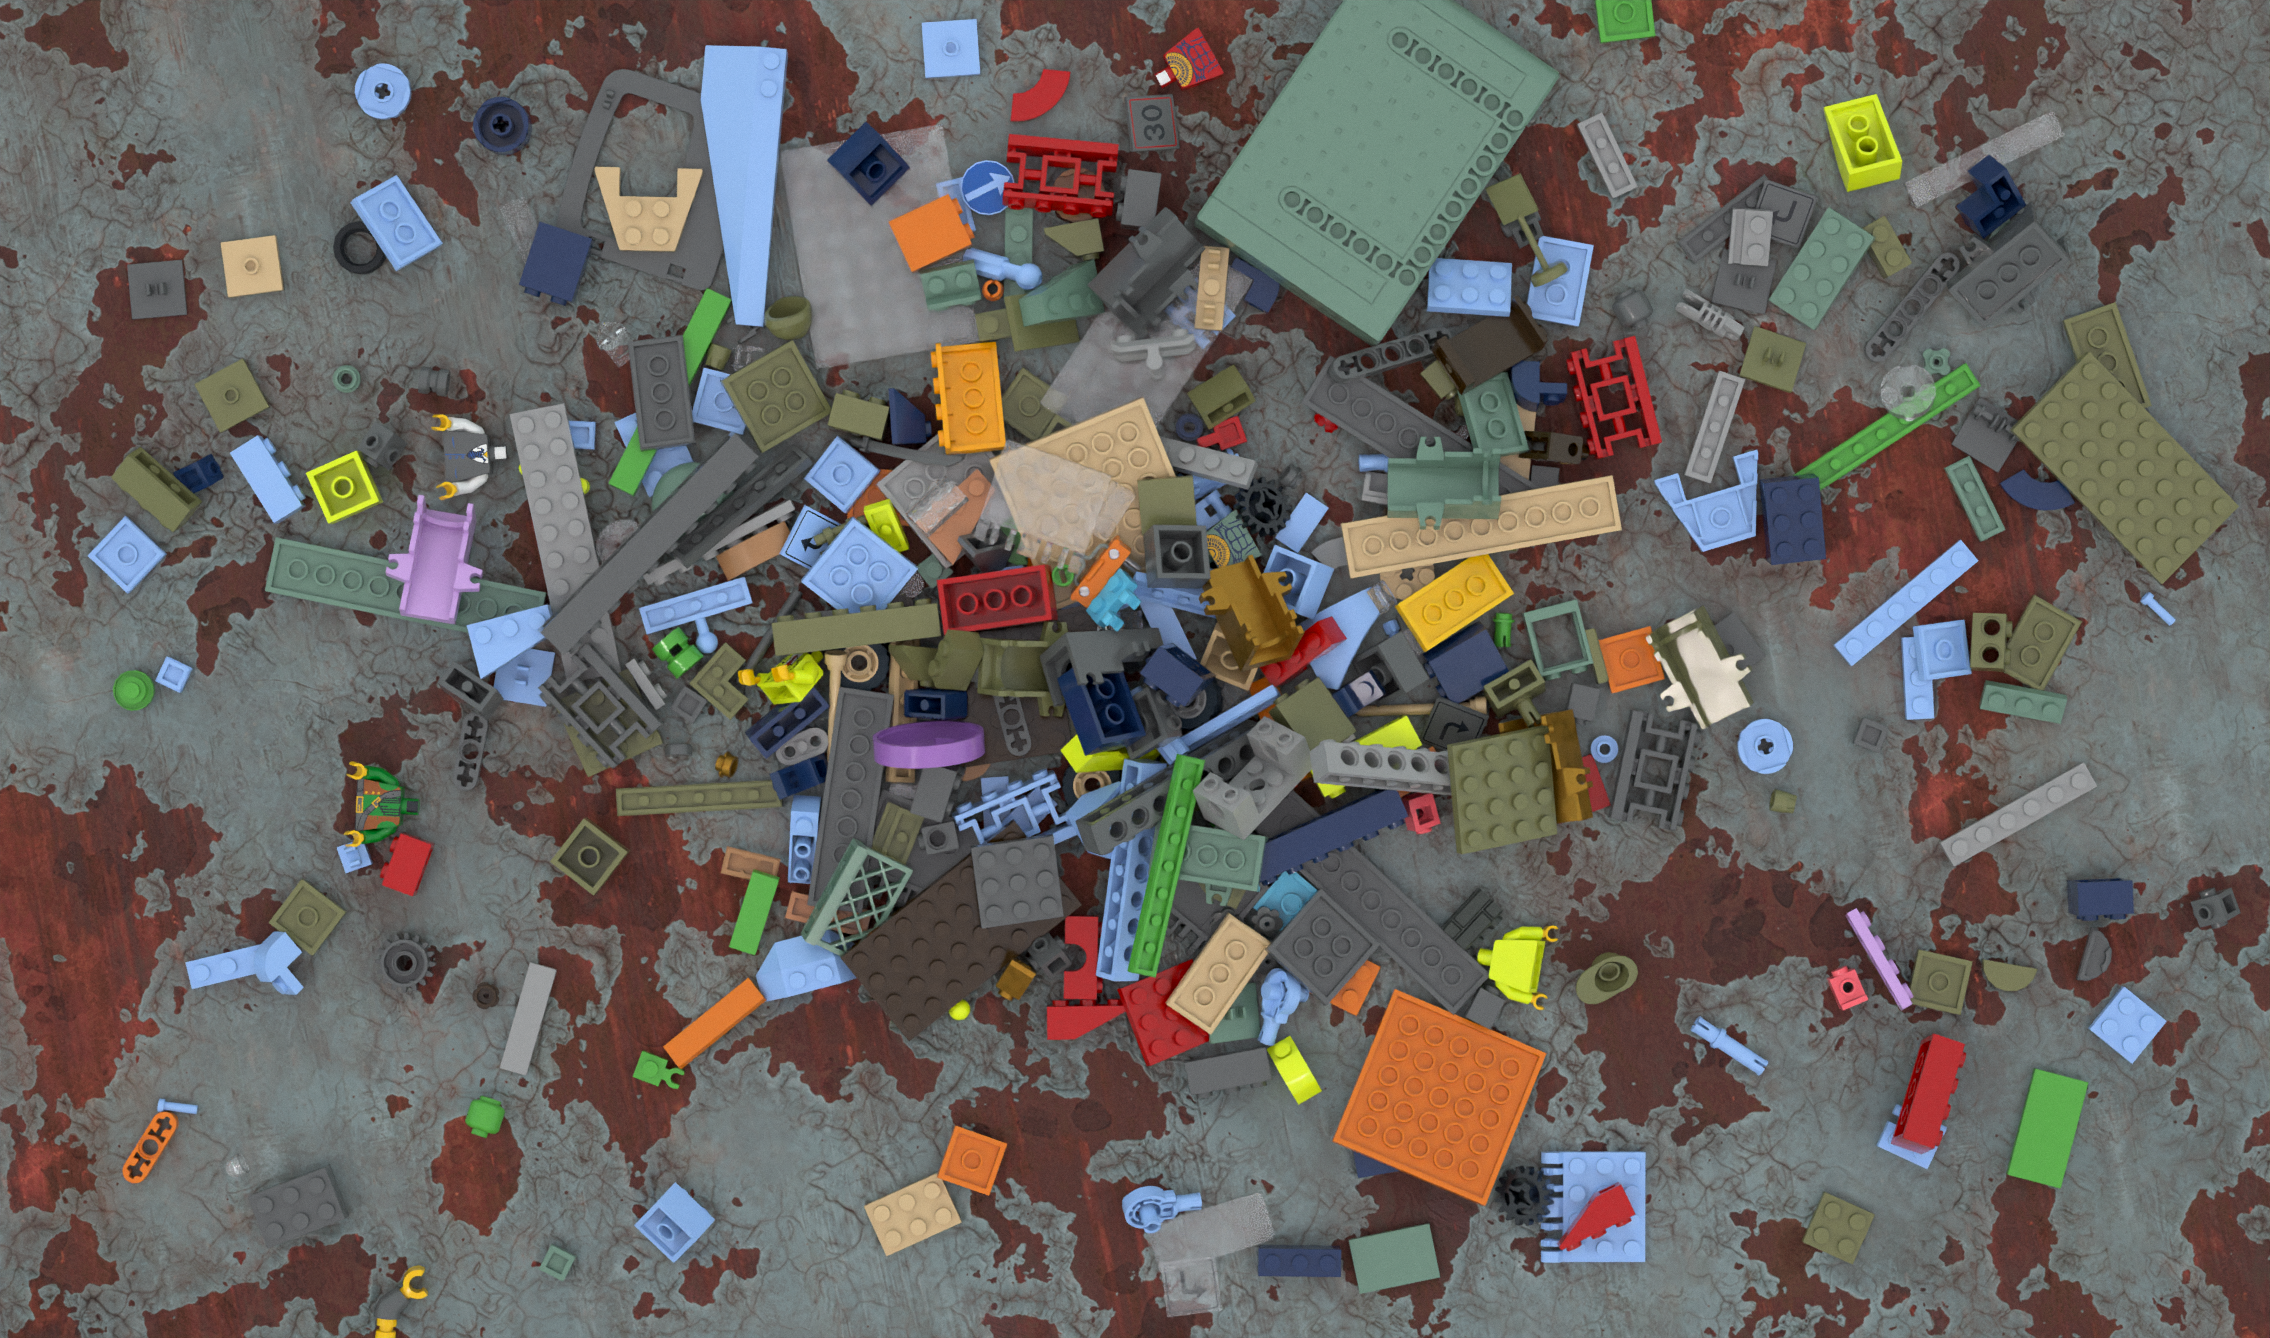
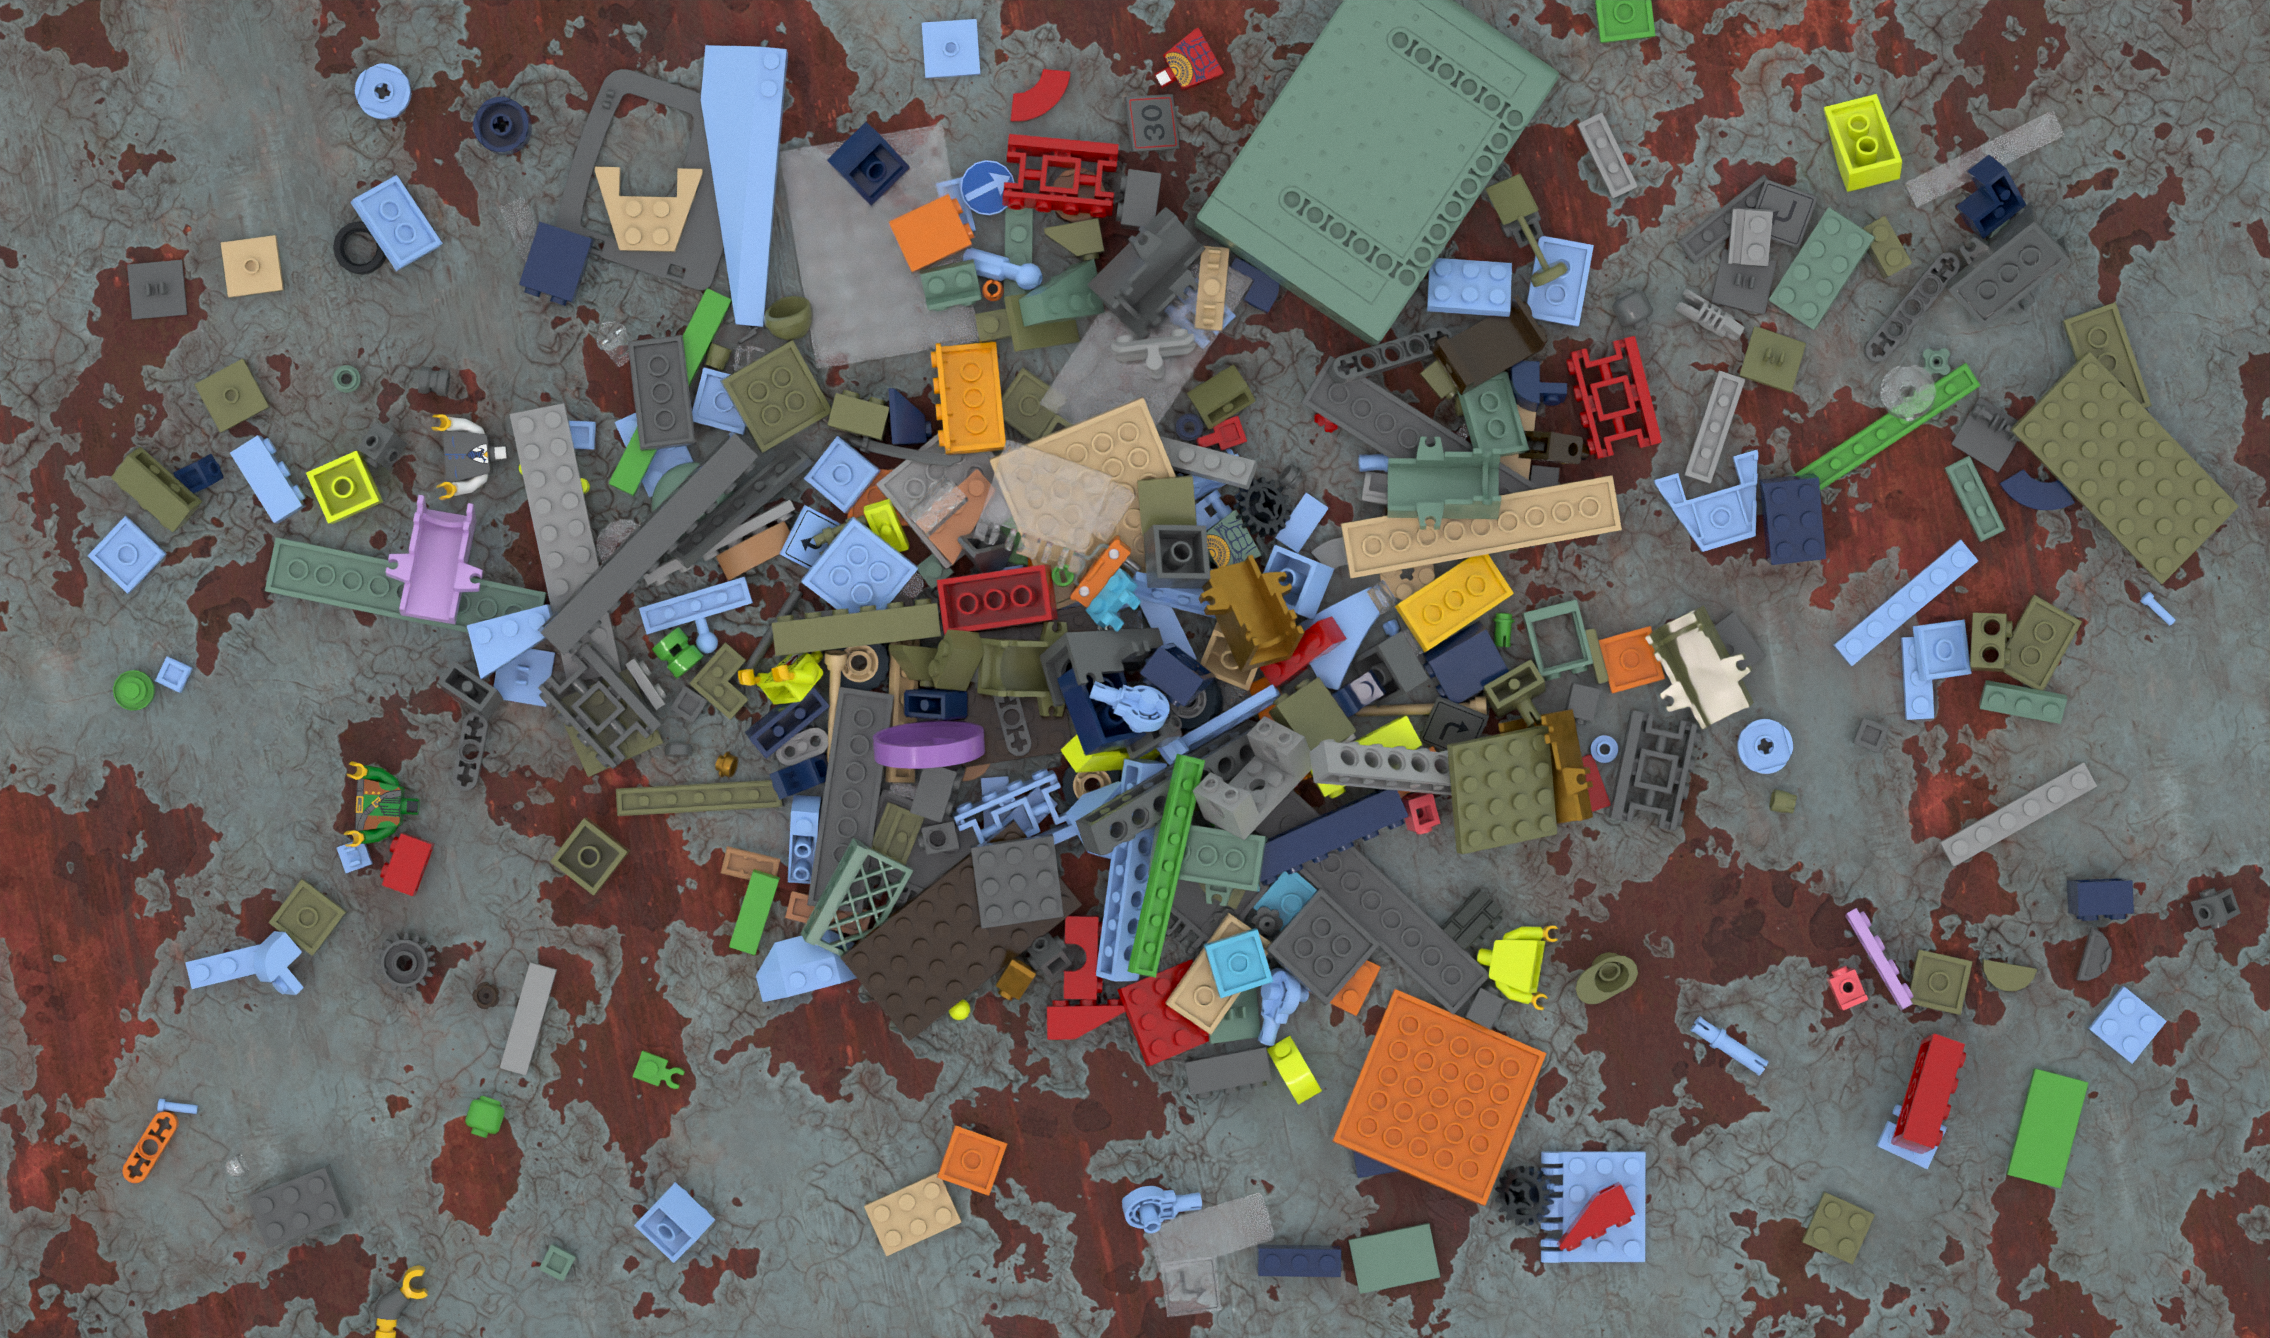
(714, 1023): orange tile -> none
(1135, 705): none -> light blue pin
(1238, 963): none -> medium azure plate

